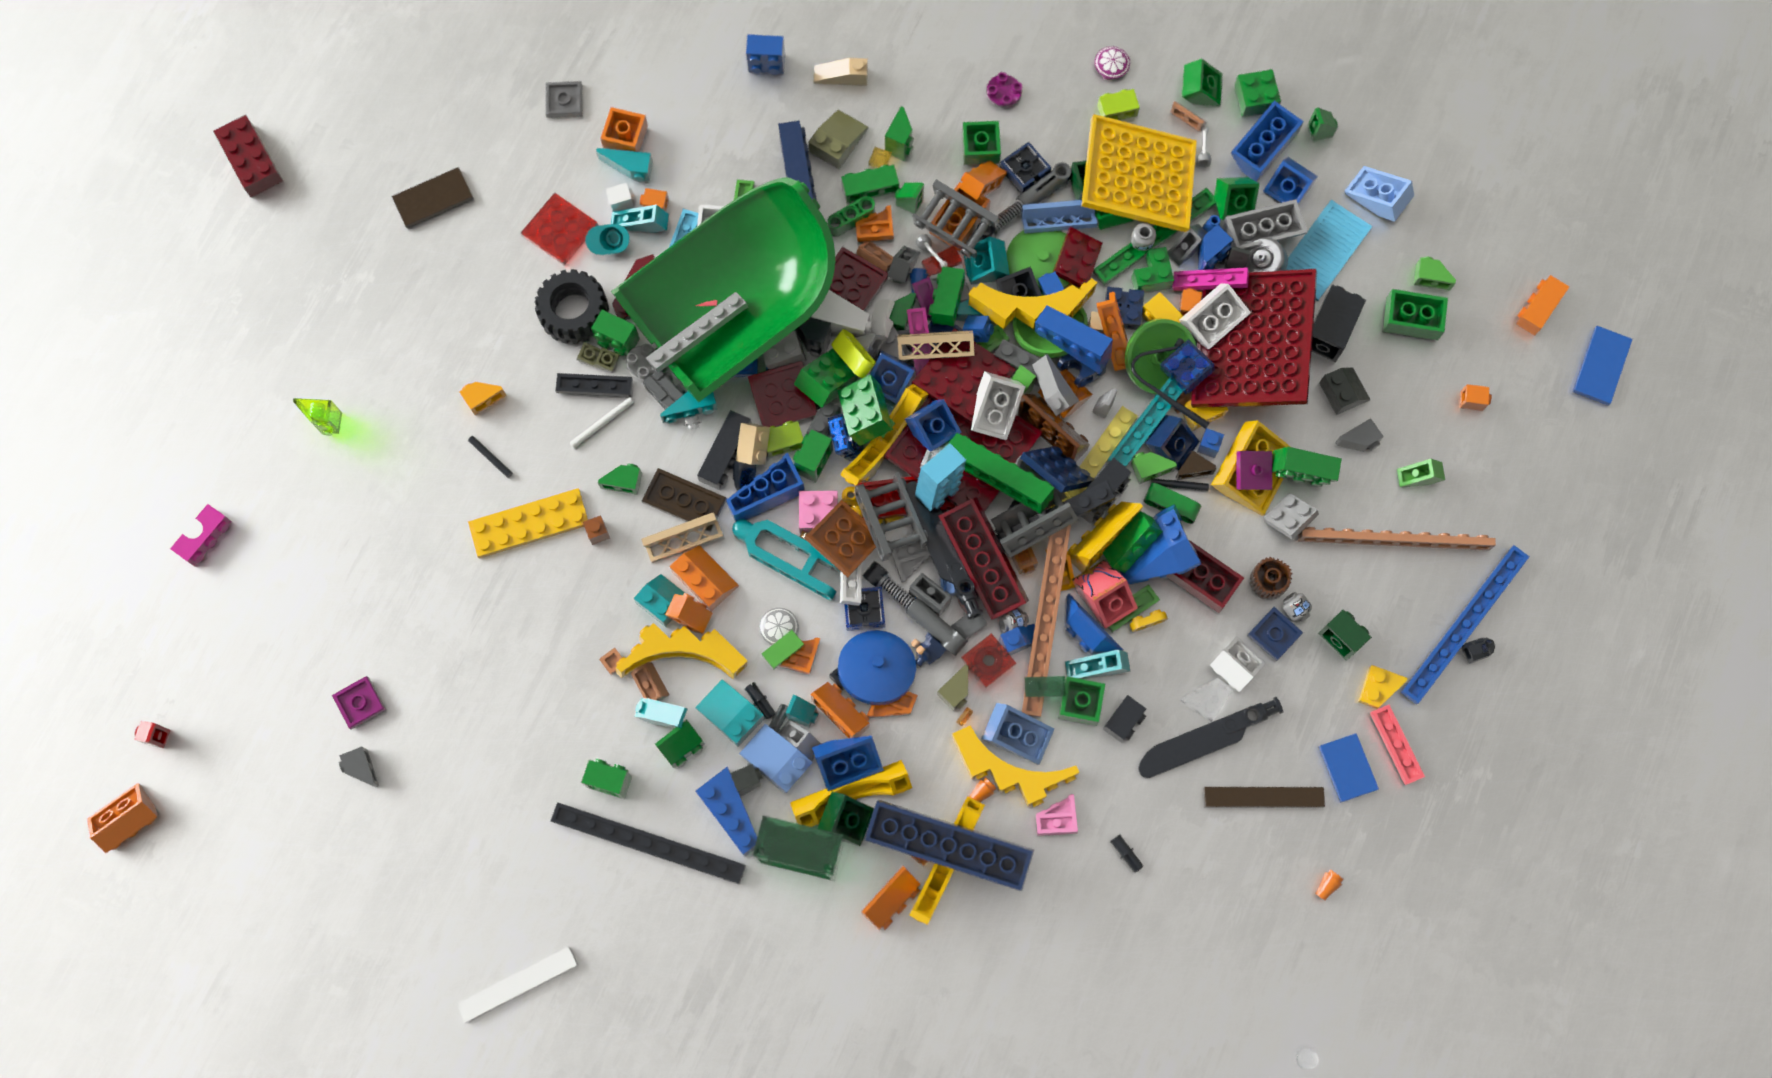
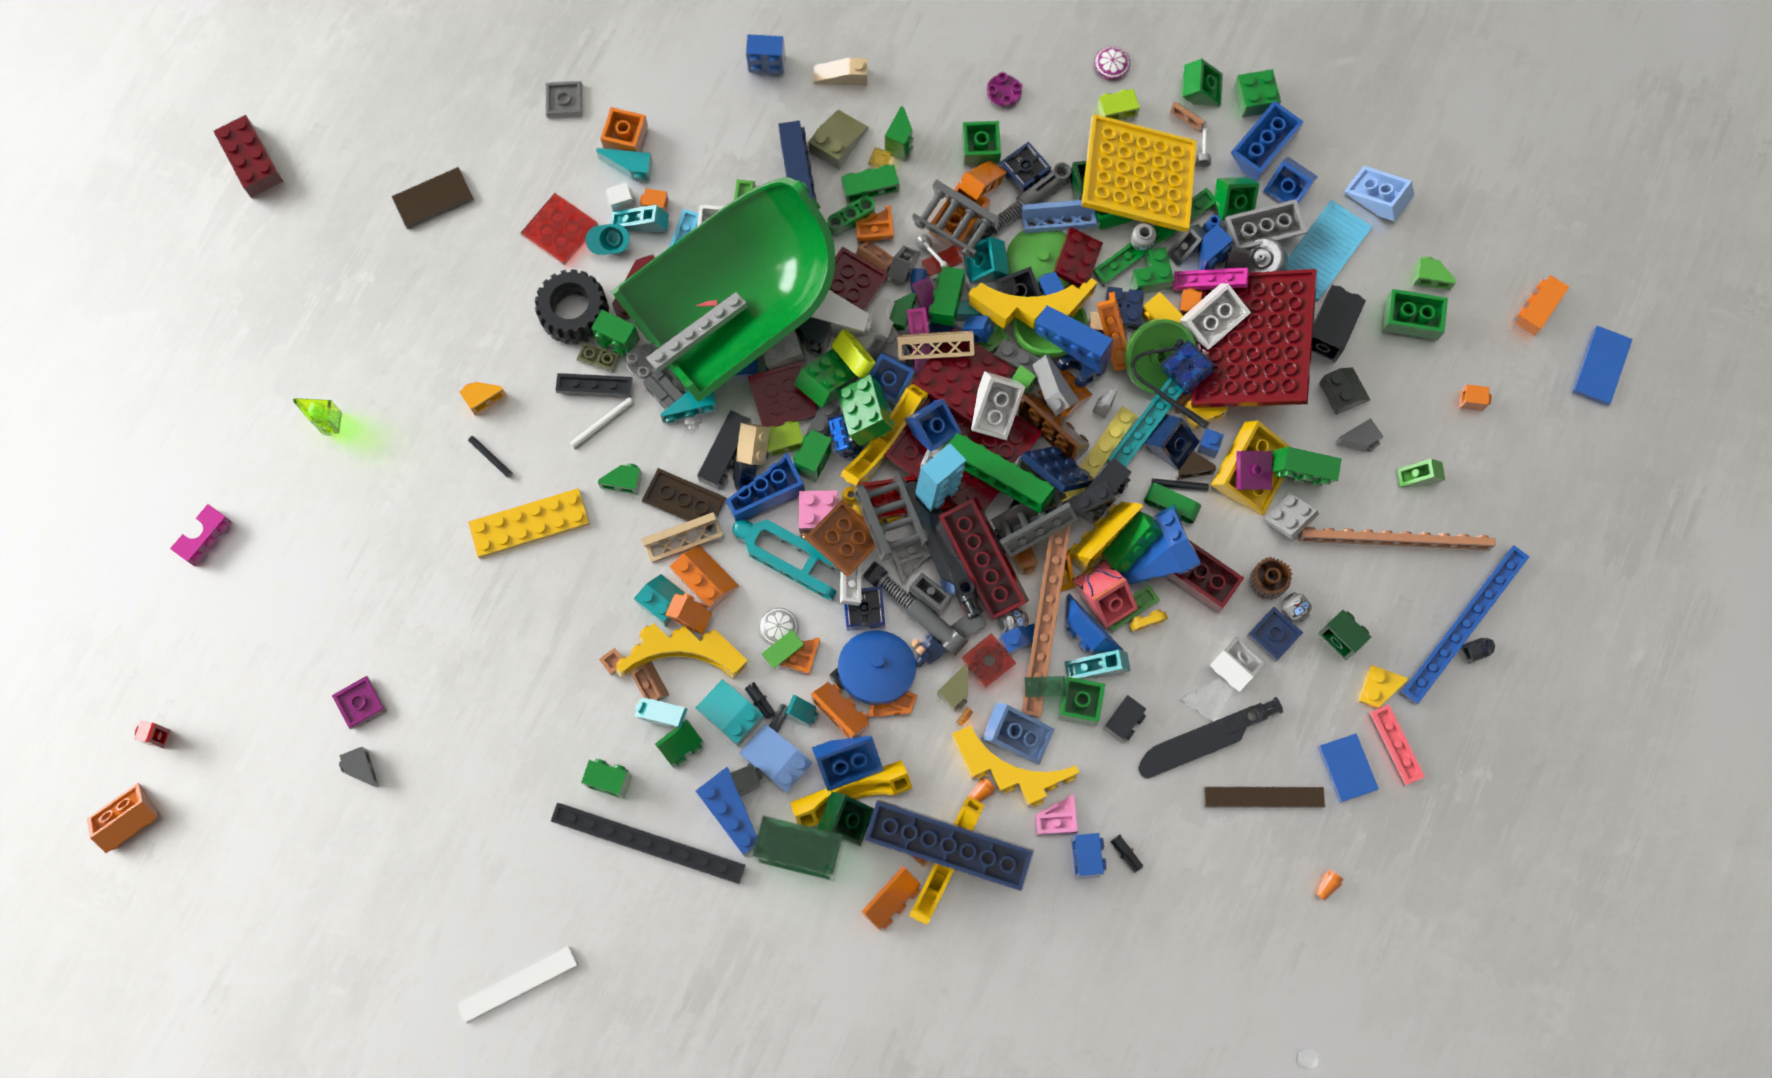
(596, 530): dark orange brick -> none
(799, 738): light grey slope -> none
(910, 196): green slope -> none
(1088, 856): none -> blue brick
(1151, 466): bright green slope -> none
(1322, 124): green slope -> none

